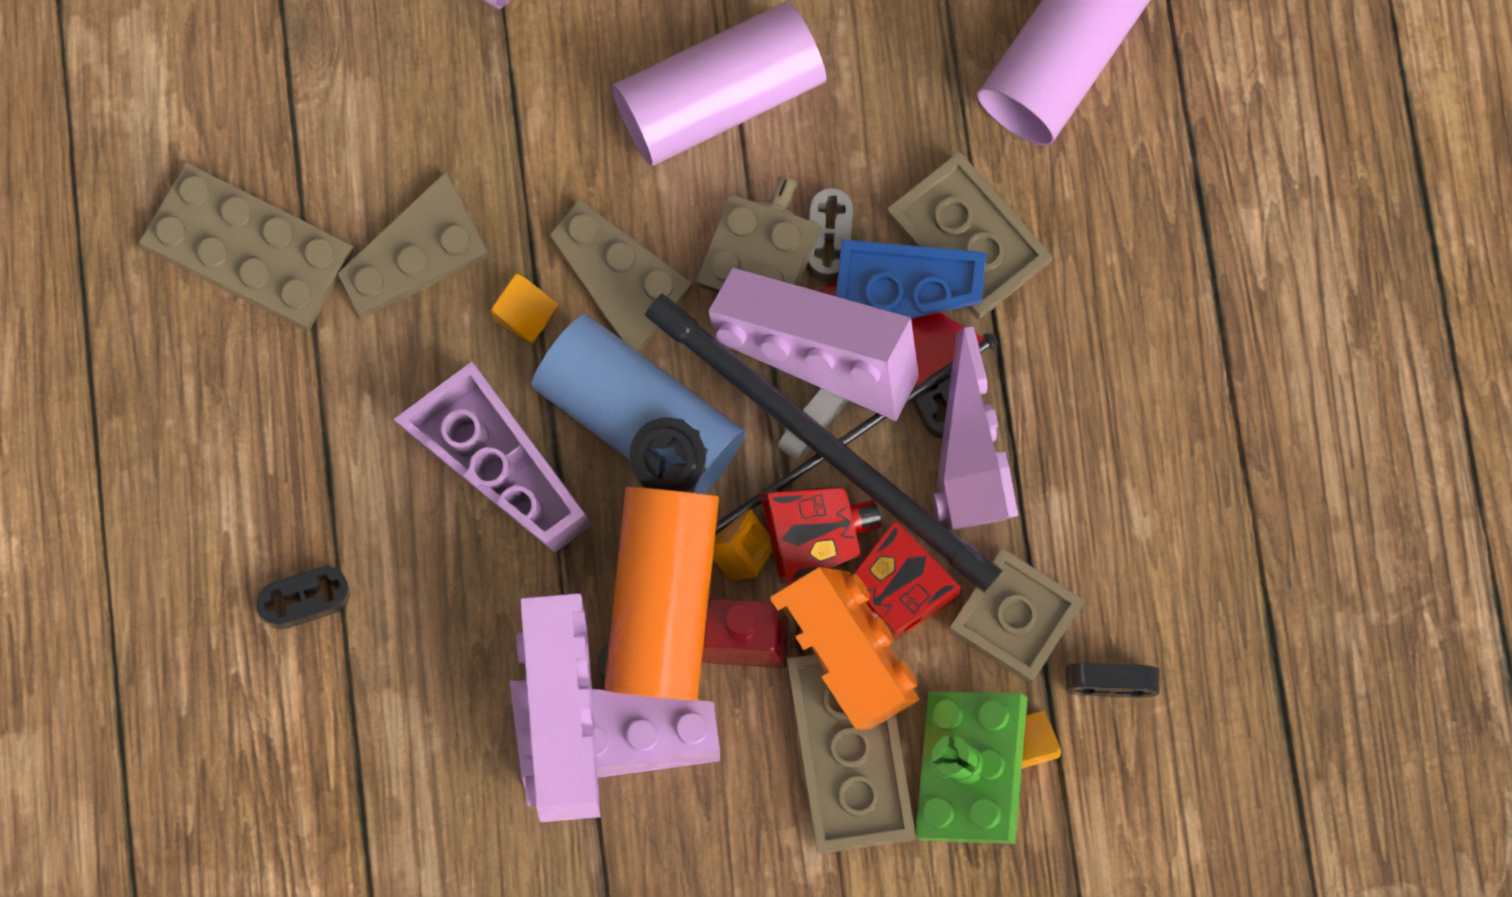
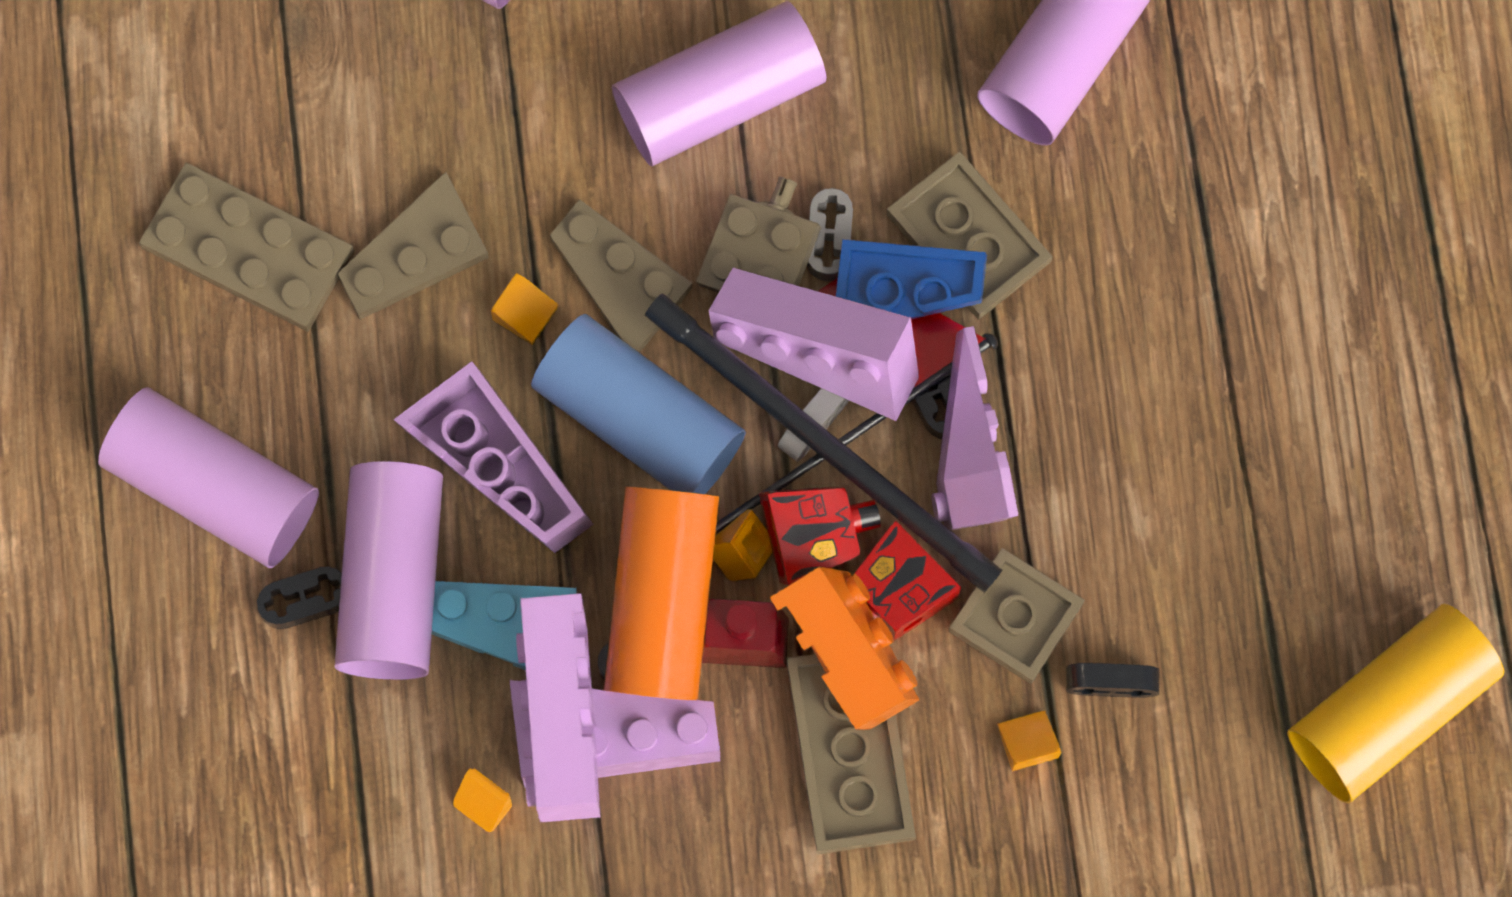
(208, 477): none -> lavender piece
(389, 570): none -> lavender piece
(482, 800): none -> light orange slope
(485, 615): none -> medium azure wing
(649, 466): black gear -> none
(971, 767): bright green plate -> none
(1396, 703): none -> yellow piece

